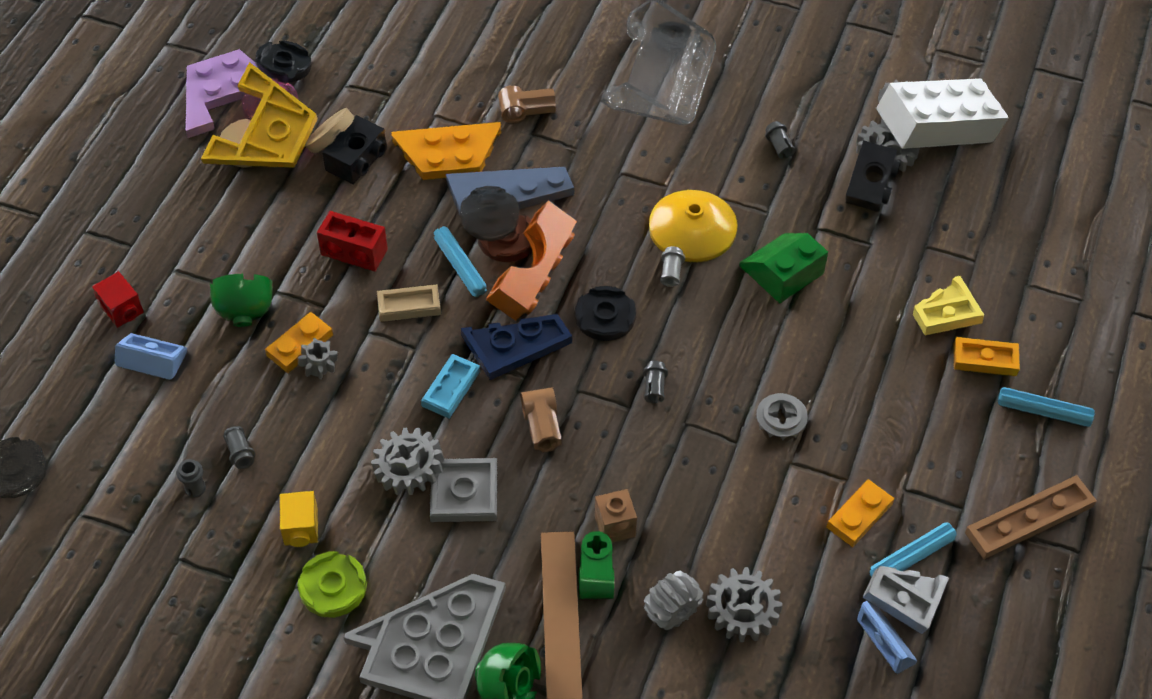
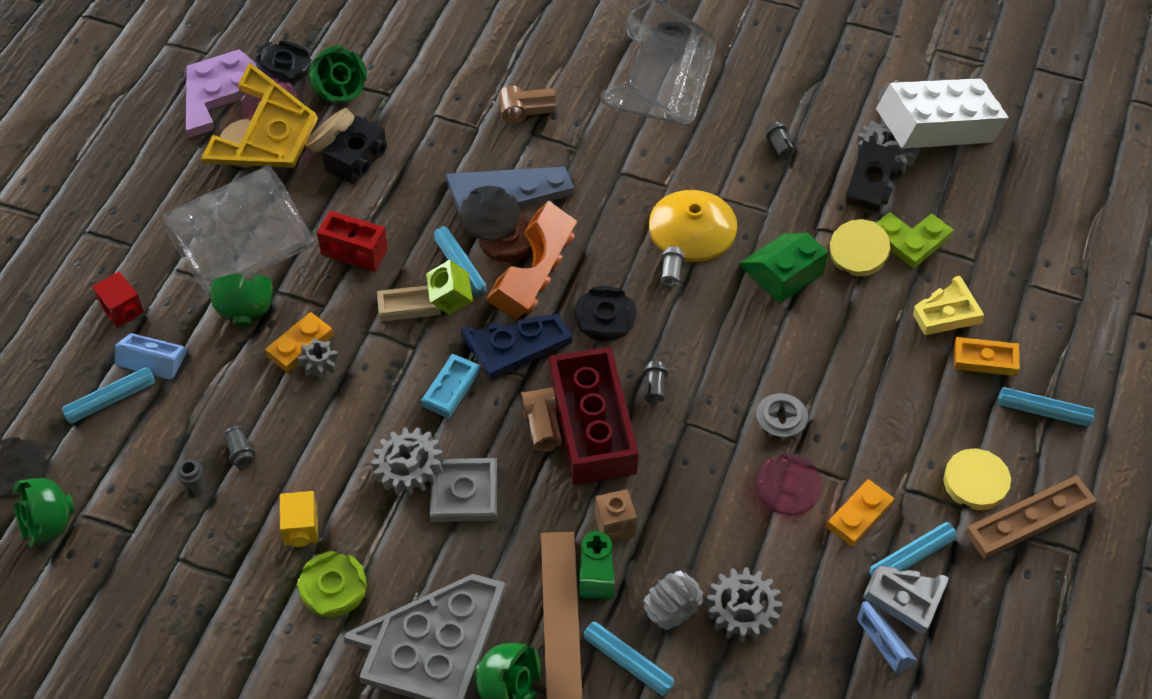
(42, 510): none -> green cylinder
(108, 395): none -> medium azure axle
(238, 228): none -> clear slope
(337, 75): none -> green cylinder
(447, 148): light orange wing -> none
(449, 287): none -> lime brick
(593, 416): none -> dark red brick
(629, 658): none -> medium azure axle
(789, 484): none -> clear pink tile
(860, 247): none -> light yellow tile
(915, 243): none -> lime plate
(977, 479): none -> light yellow tile

